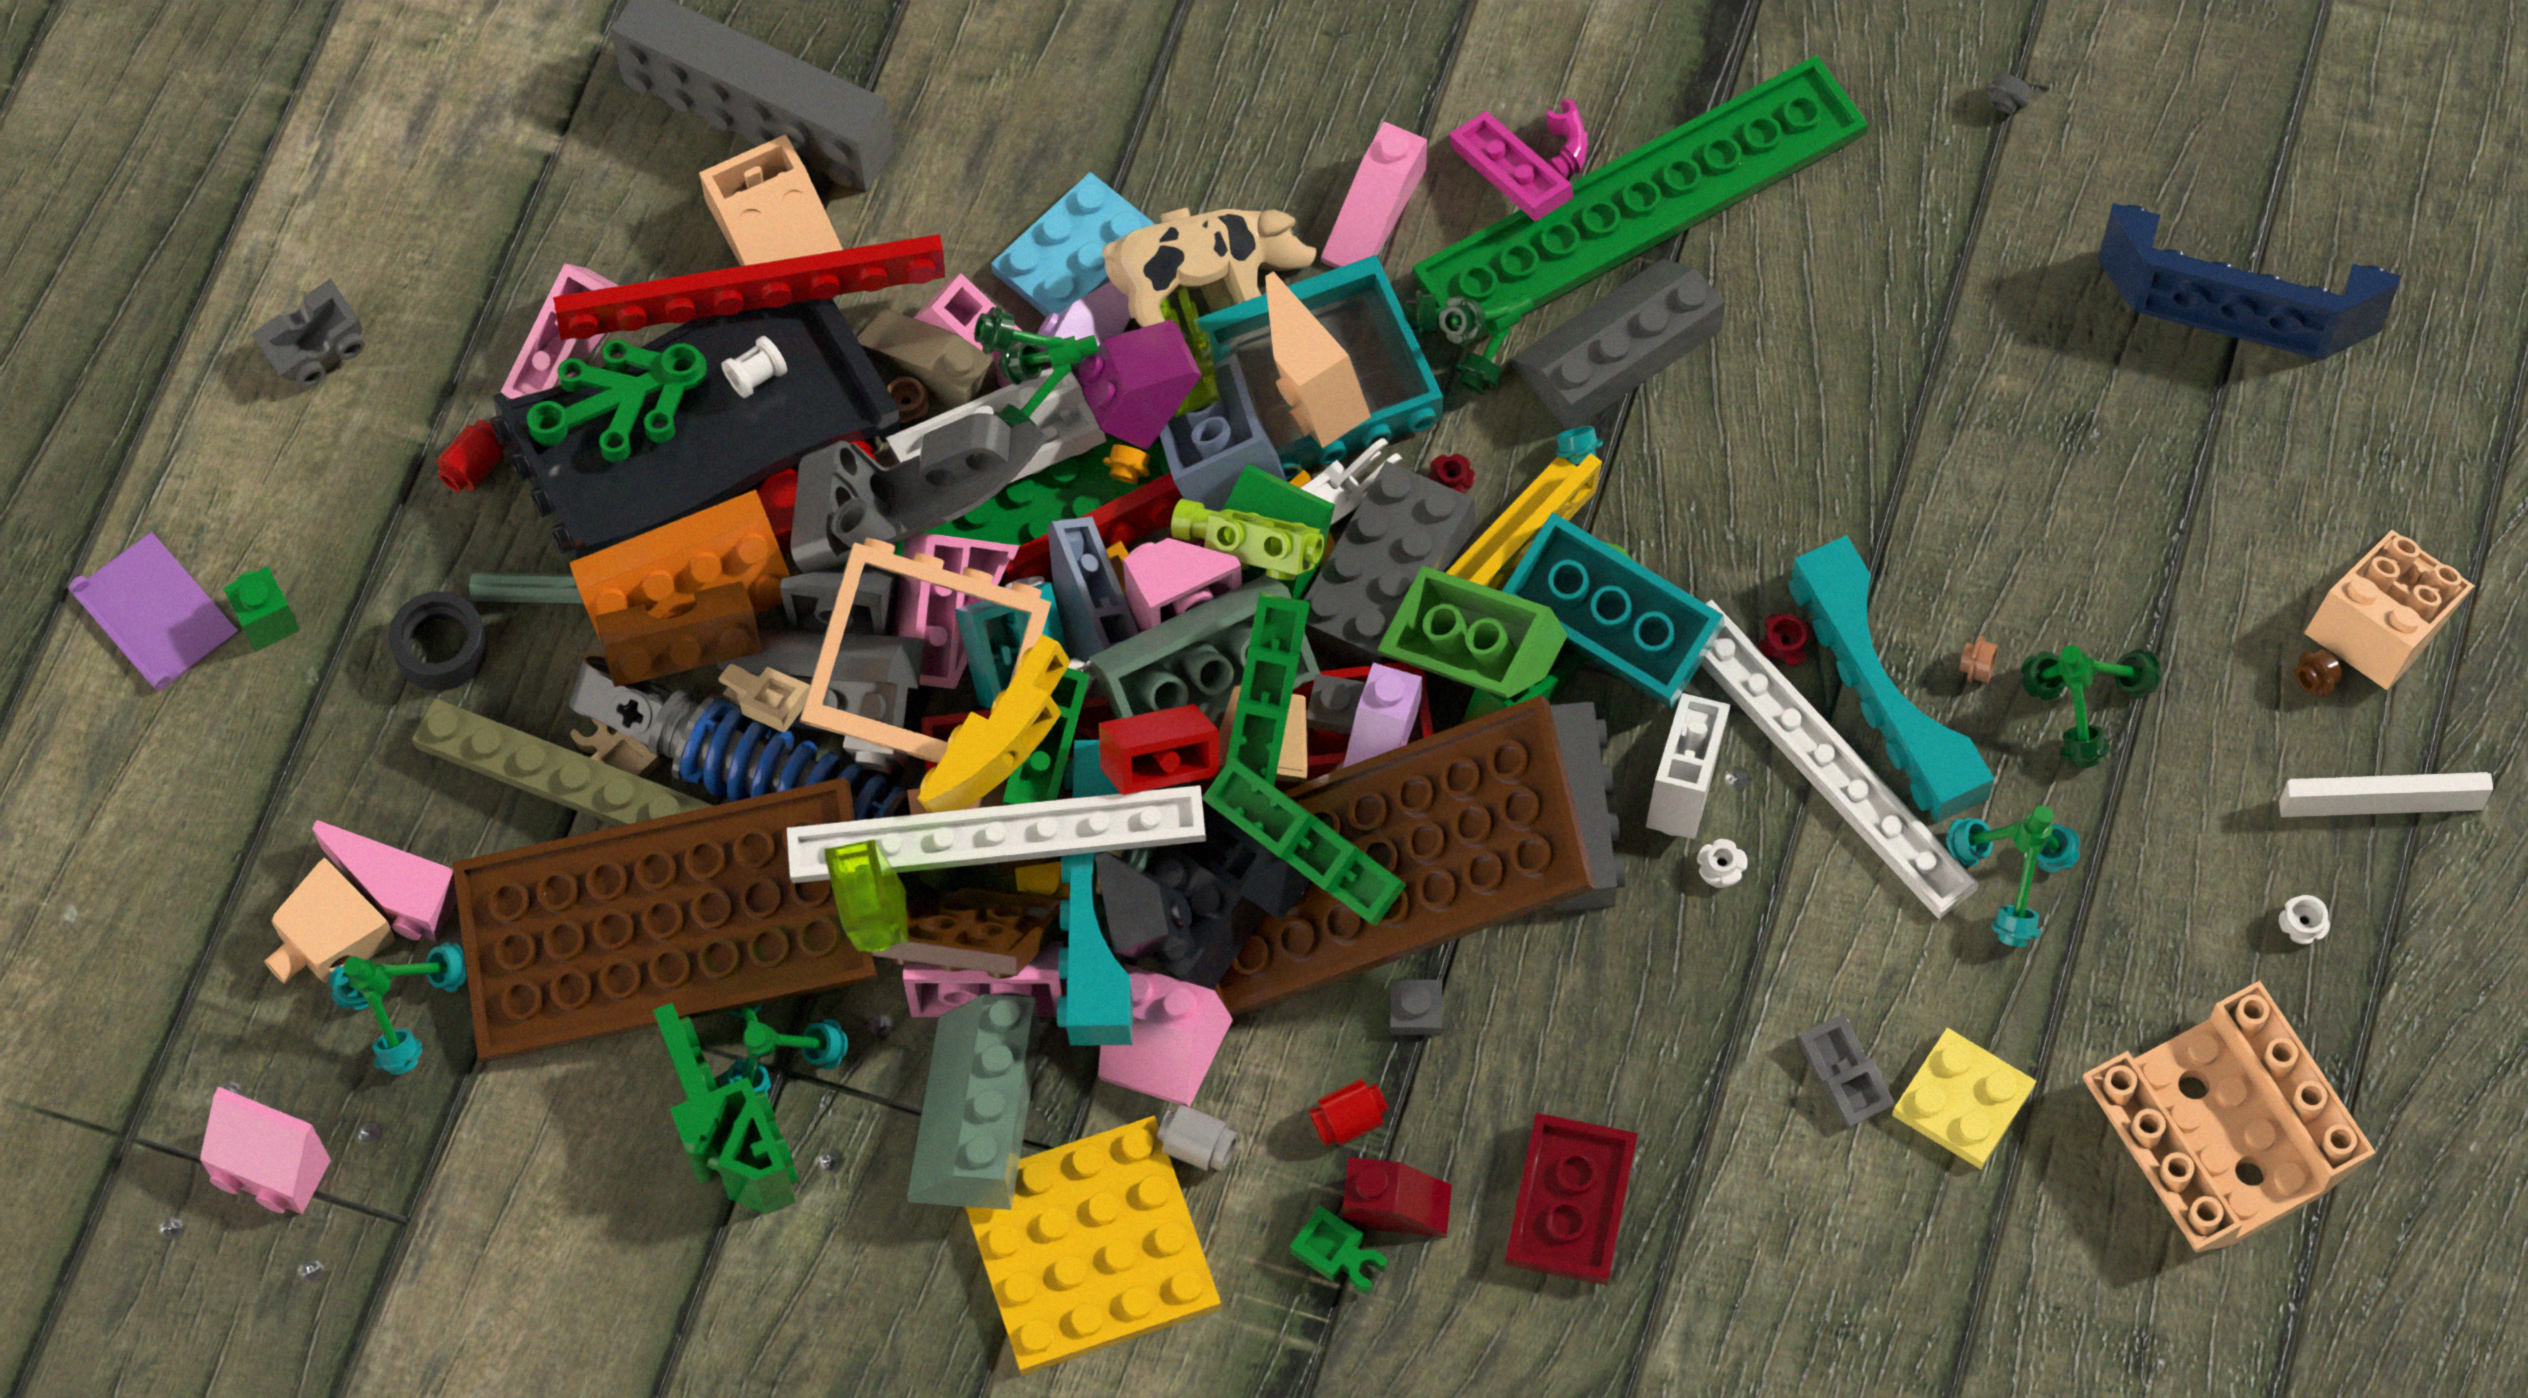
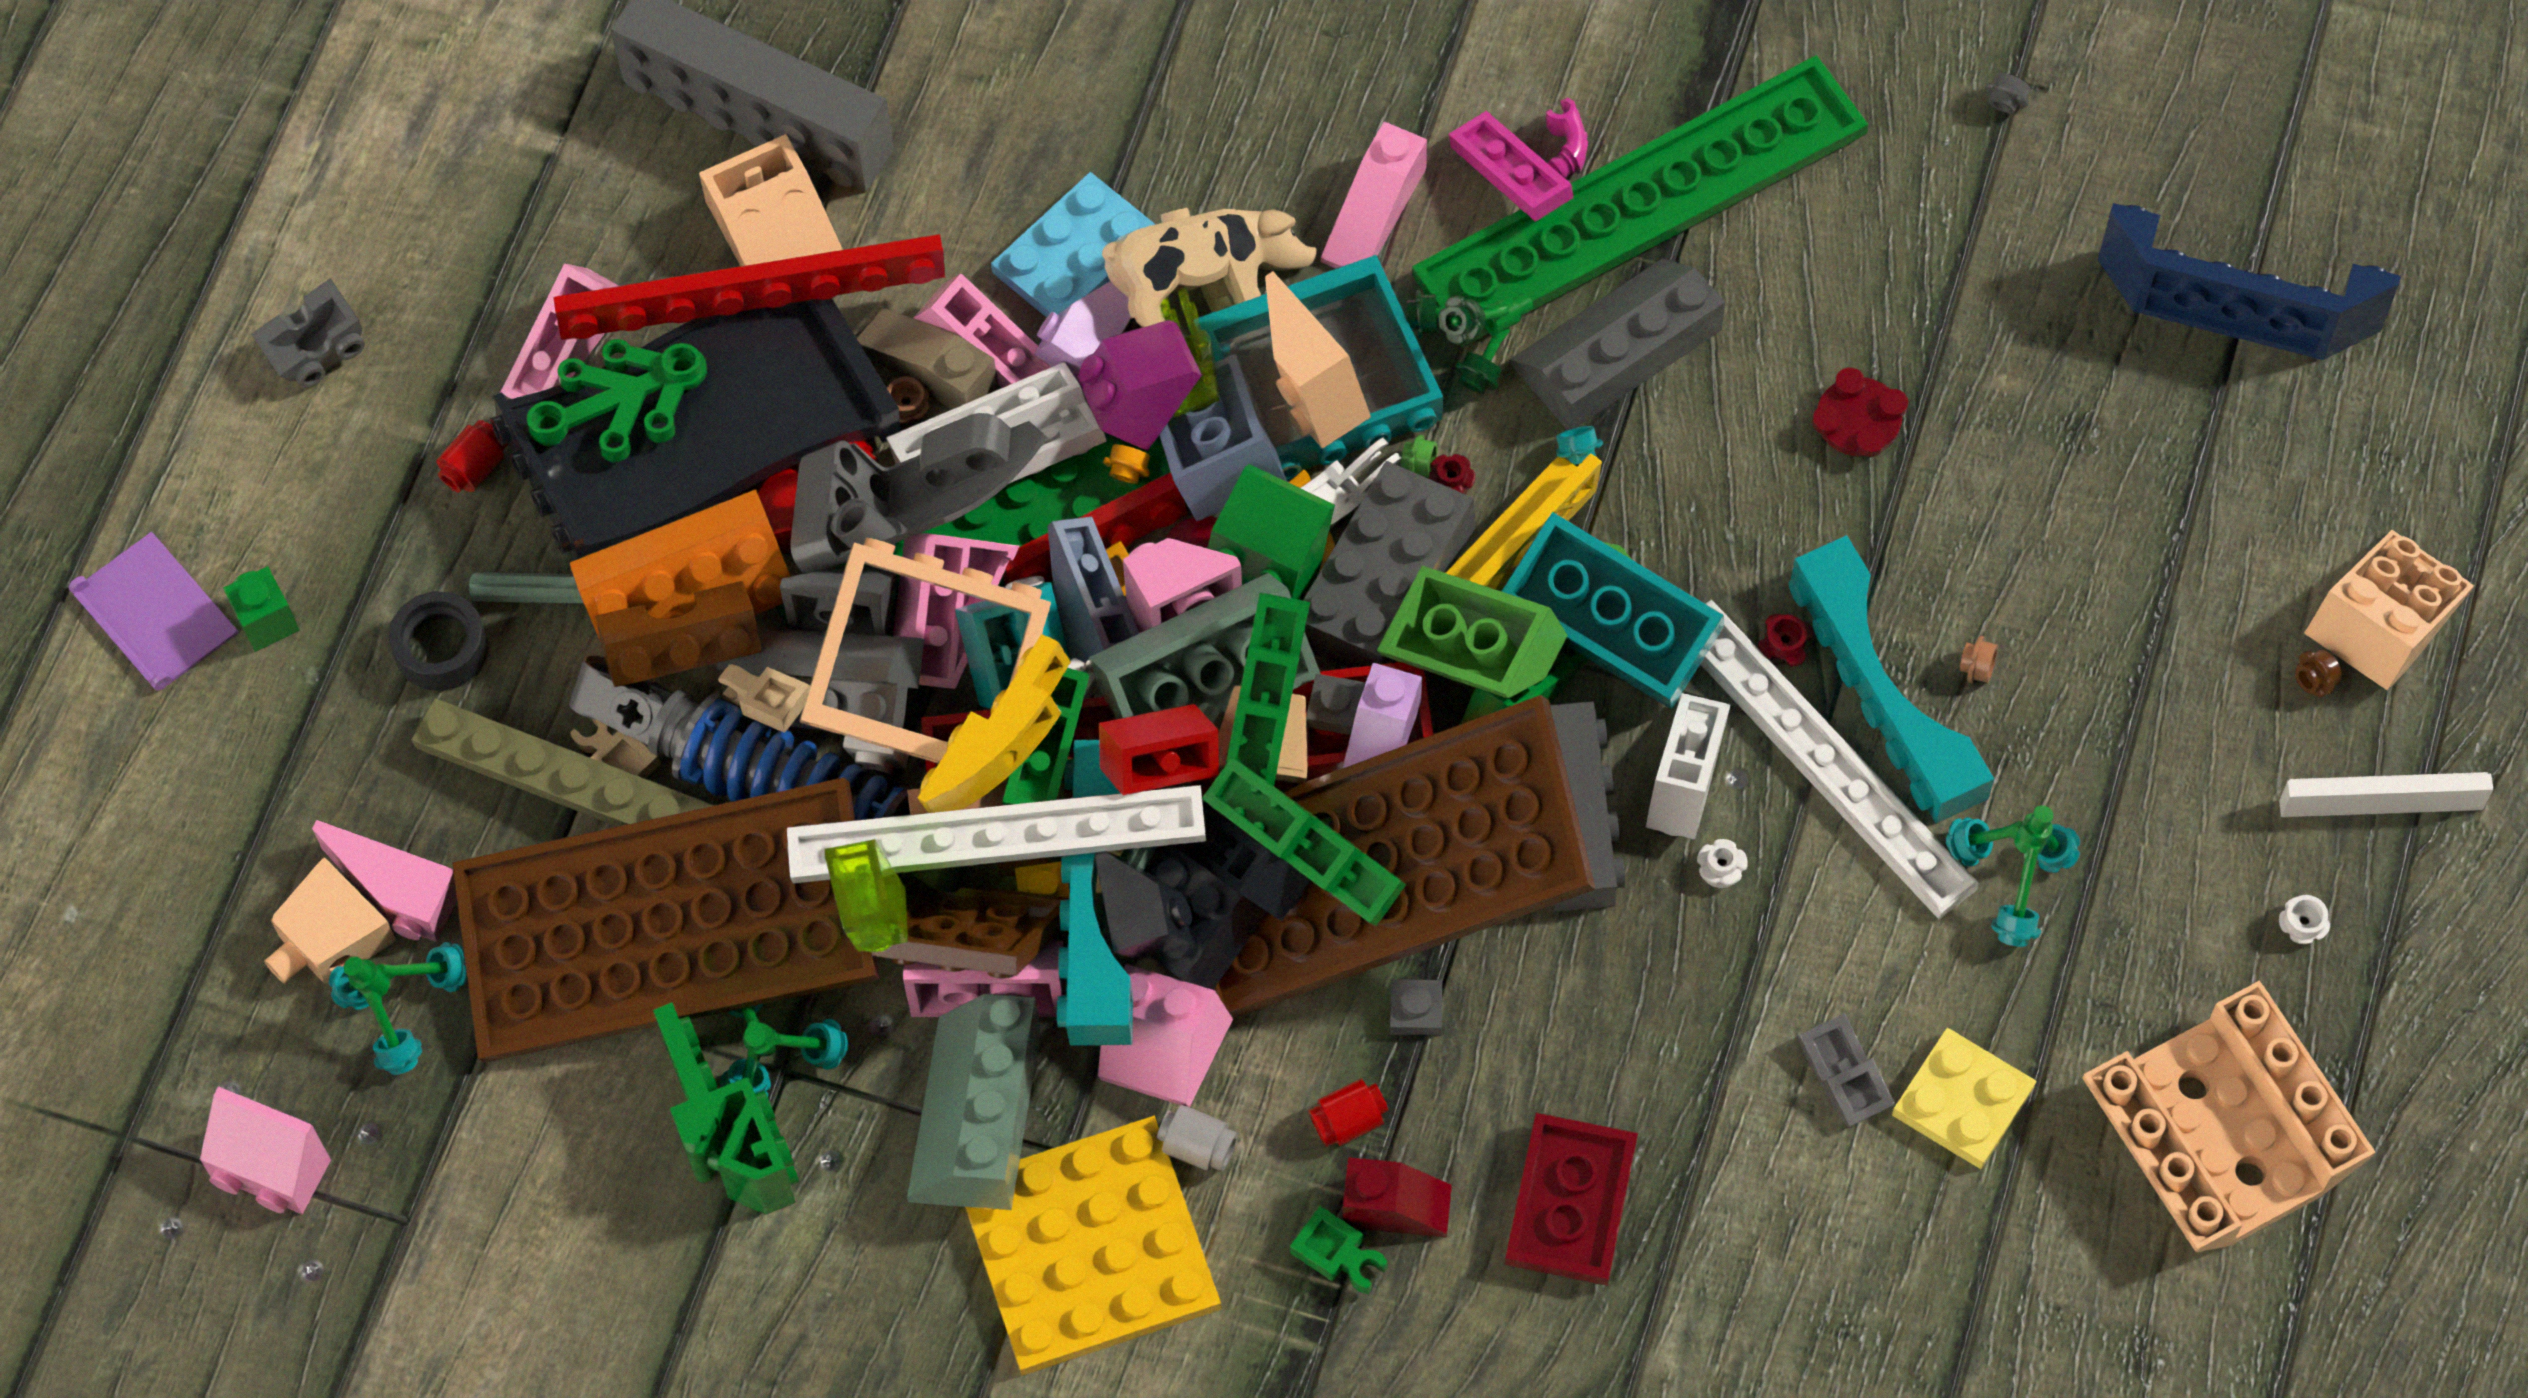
(754, 367): white bush -> none
(1023, 361): plant -> none
(1257, 543): lime brick -> none
(1419, 455): none -> bright green plate
(1859, 414): none -> dark red piece
(2049, 674): dark green plant -> none

